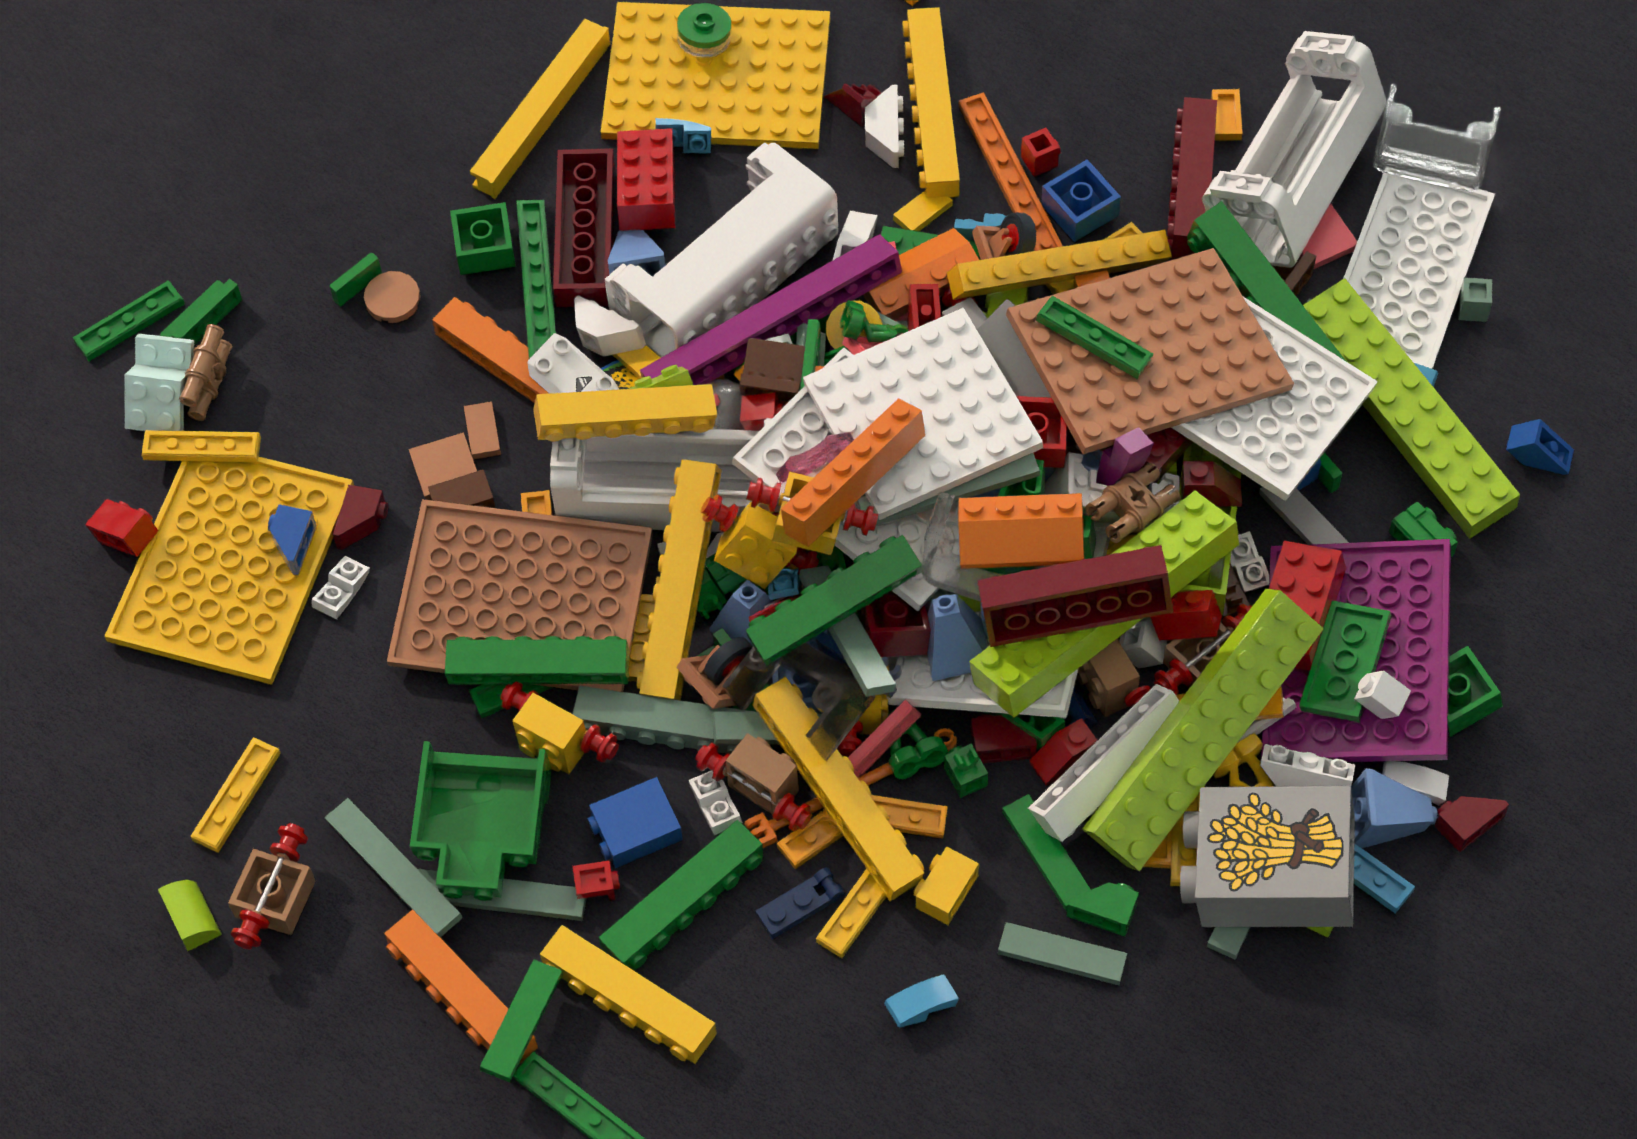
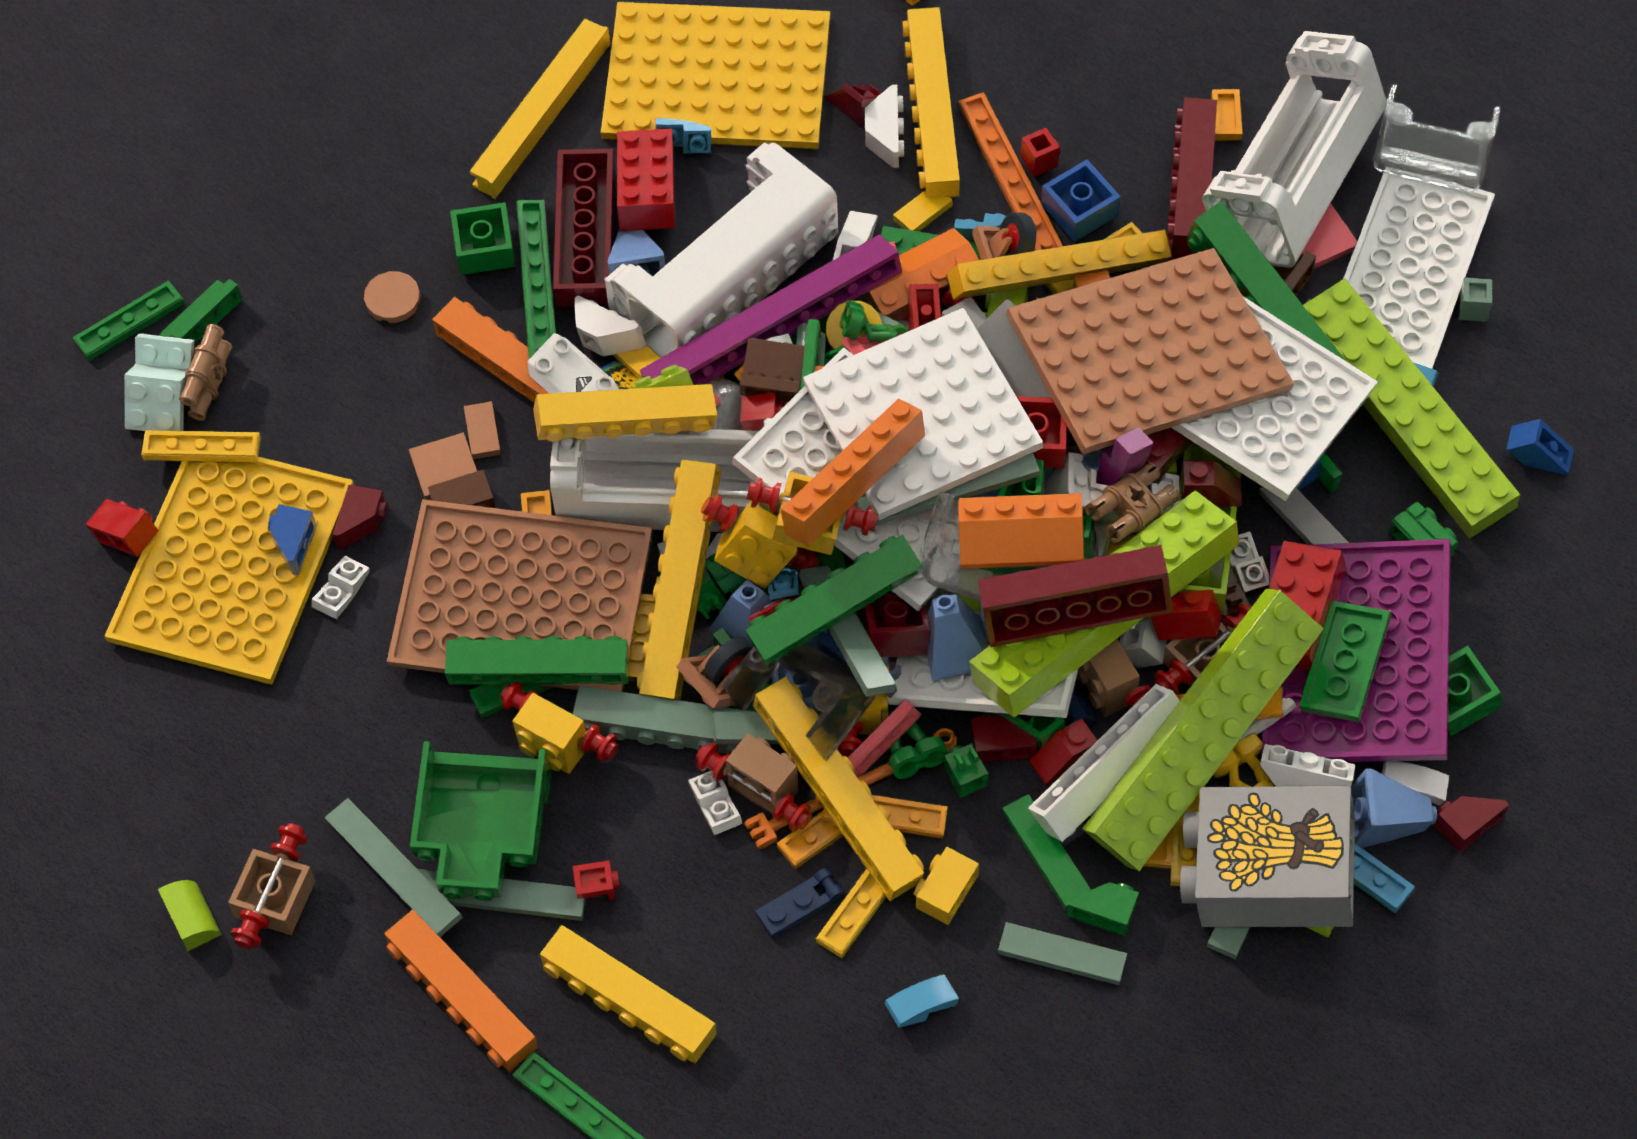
(235, 795): yellow tile -> none
(355, 279): green tile -> none
(521, 1020): green tile -> none
(634, 823): blue brick -> none
(682, 896): green brick -> none
(704, 30): green piece -> none
(816, 456): clear pink tile -> none
(1094, 337): green tile -> none
(1382, 694): white brick -> none

